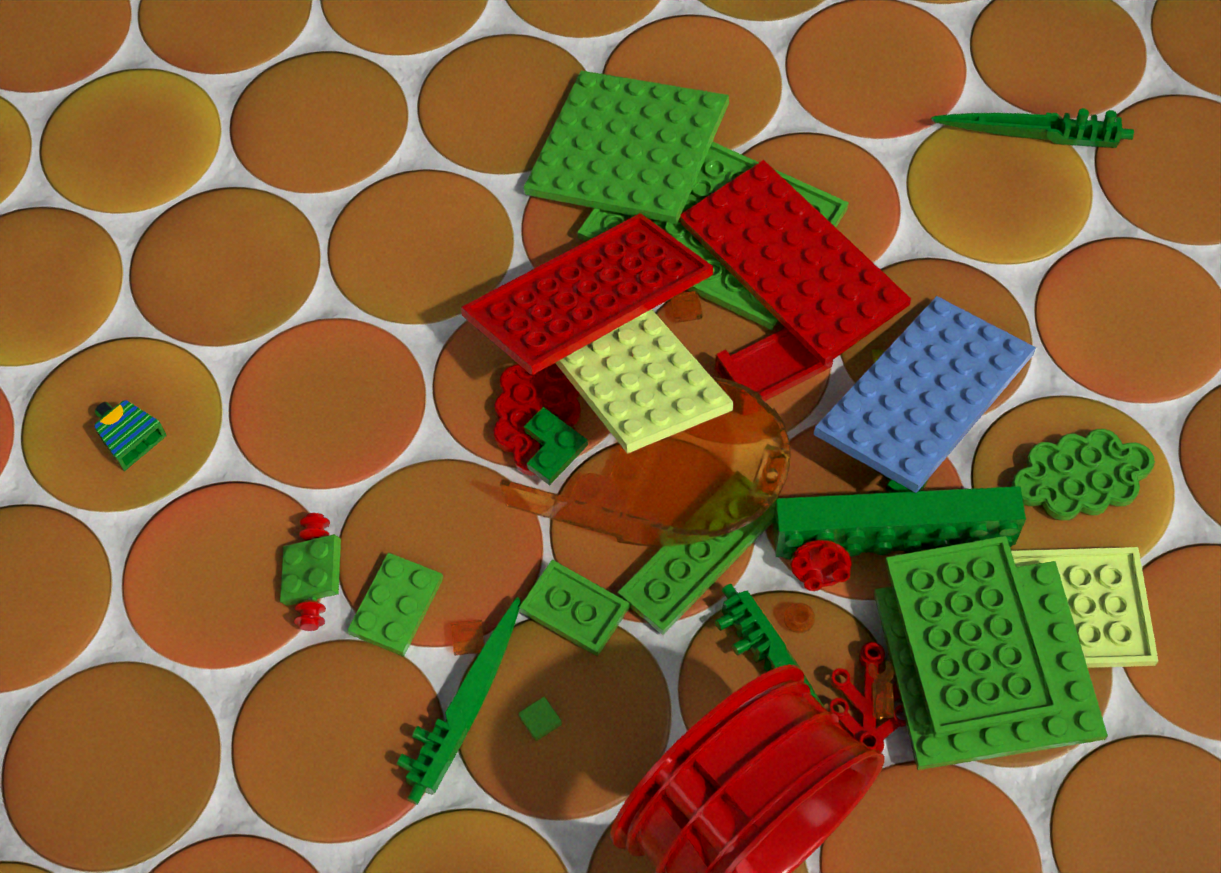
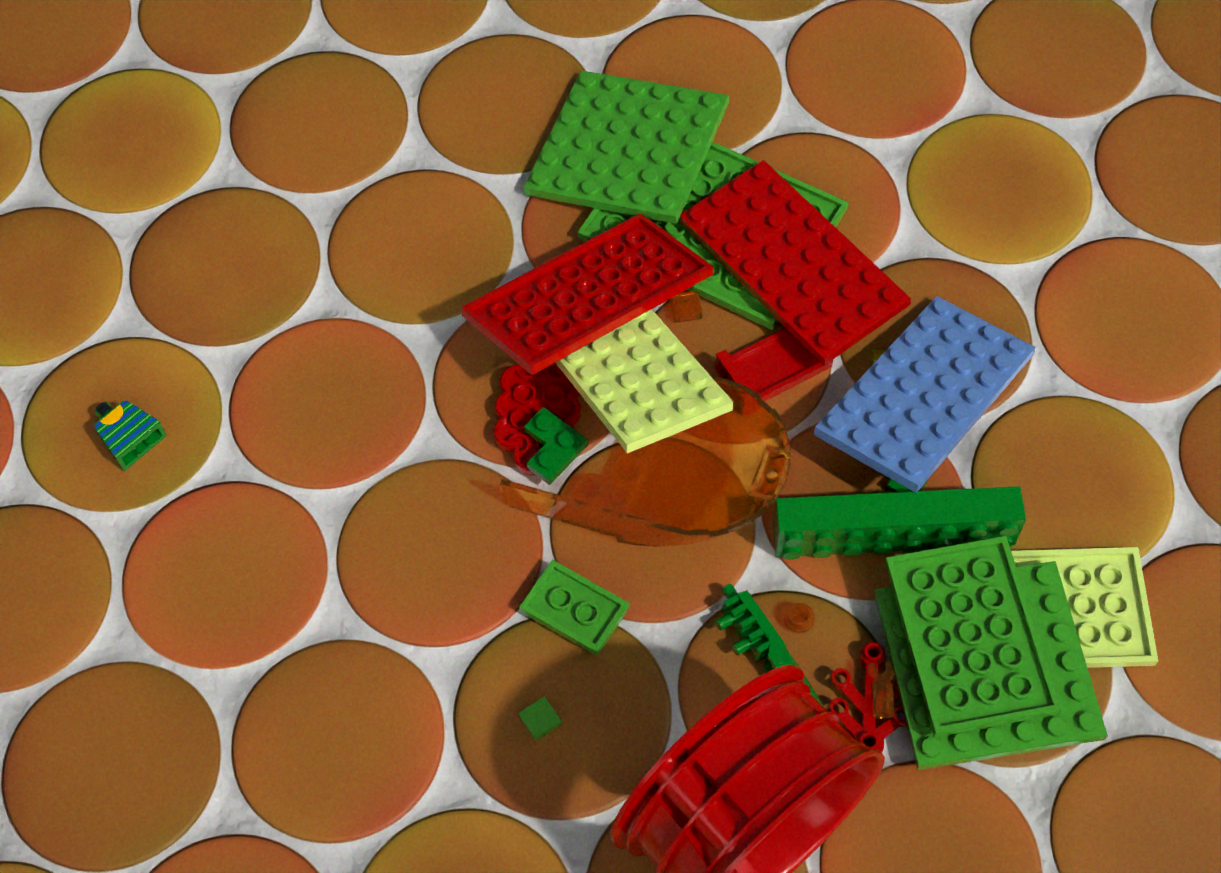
(311, 571): bright green plate -> none
(395, 604): bright green plate -> none
(448, 736): green piece -> none
(467, 637): clear orange tile -> none
(685, 572): bright green plate -> none
(821, 564): red dish -> none
(1046, 127): green piece -> none
(1083, 474): bright green plate -> none

